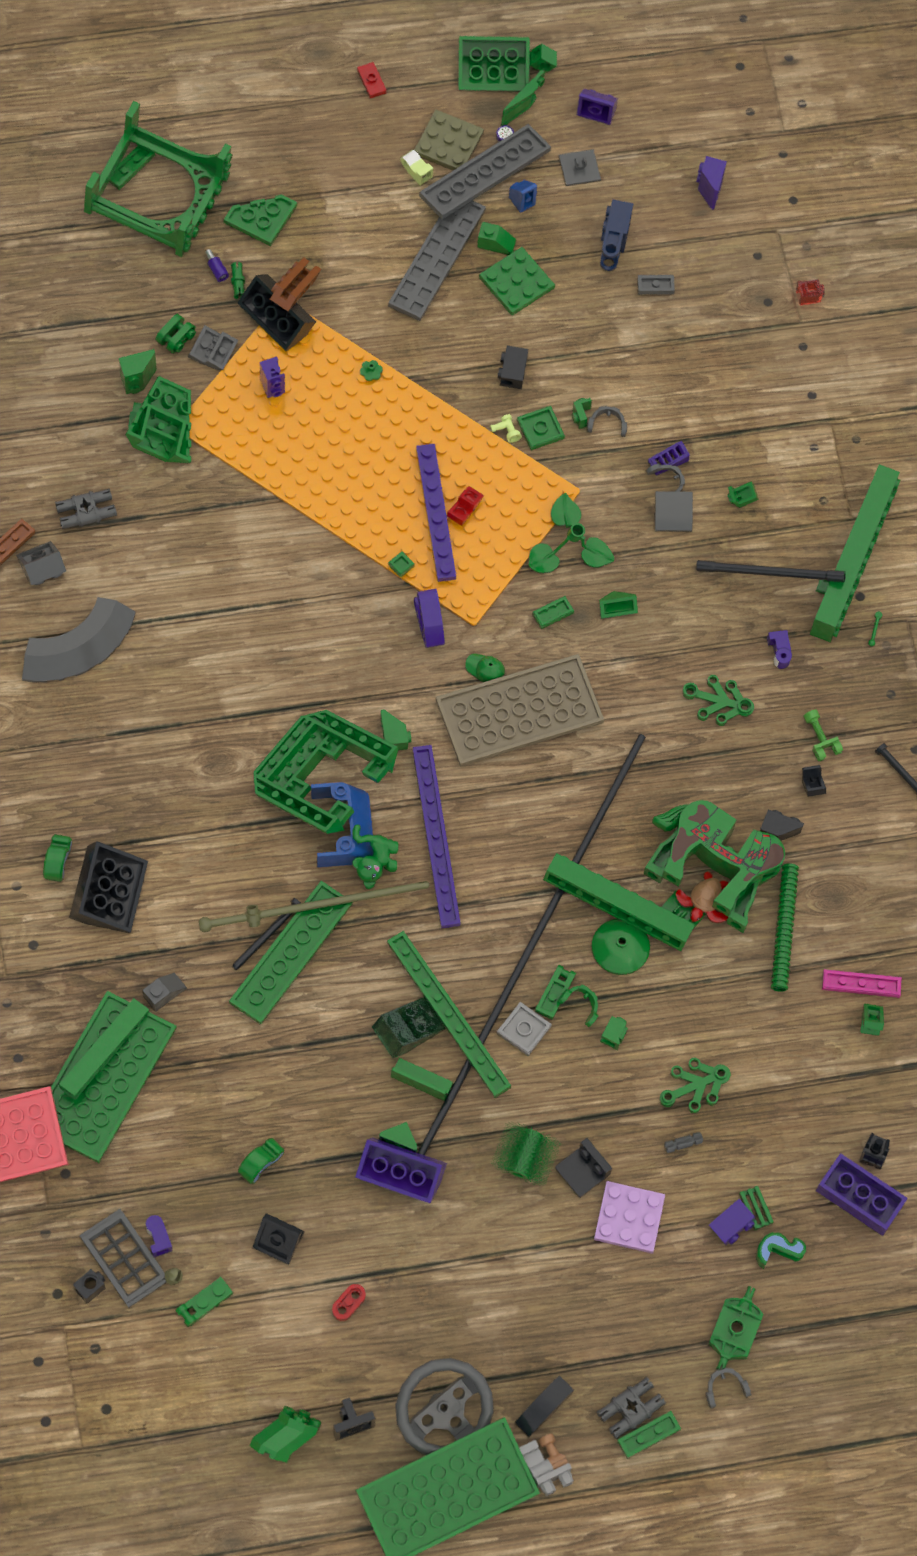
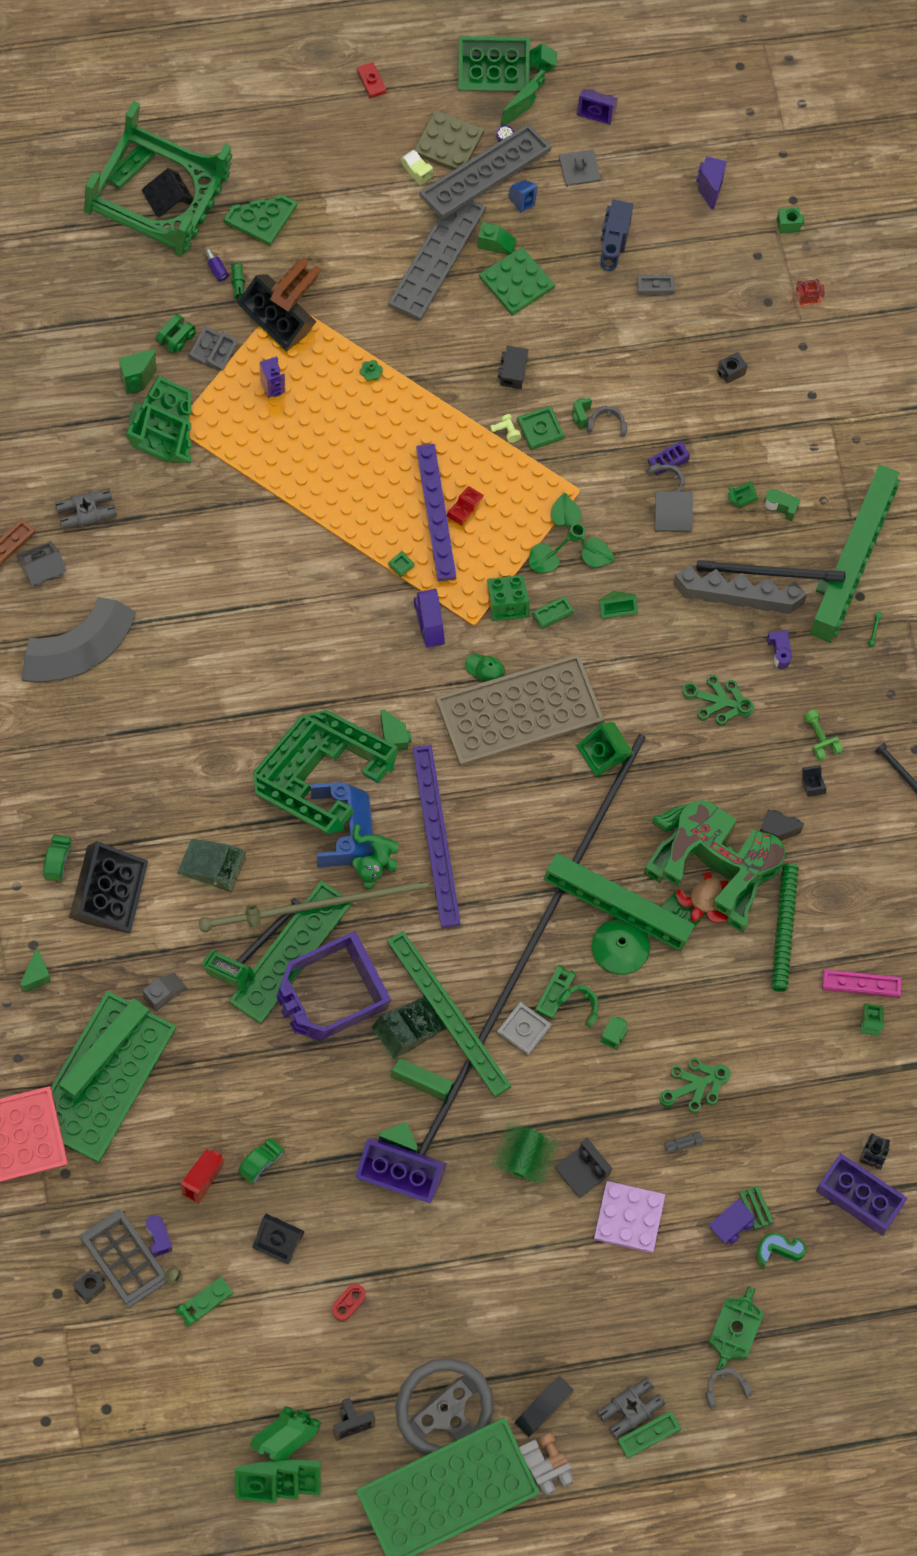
(36, 974): none -> green slope
(166, 192): none -> black bracket
(201, 1175): none -> red slope
(213, 863): none -> clear green slope
(227, 970): none -> green window
(277, 1479): none -> green slope
(293, 1007): none -> dark purple container
(508, 598): none -> green bracket
(604, 748): none -> green slope
(734, 361): none -> black brick
(739, 591): none -> dark grey brick
(782, 502): none -> green leg
(787, 226): none -> green brick

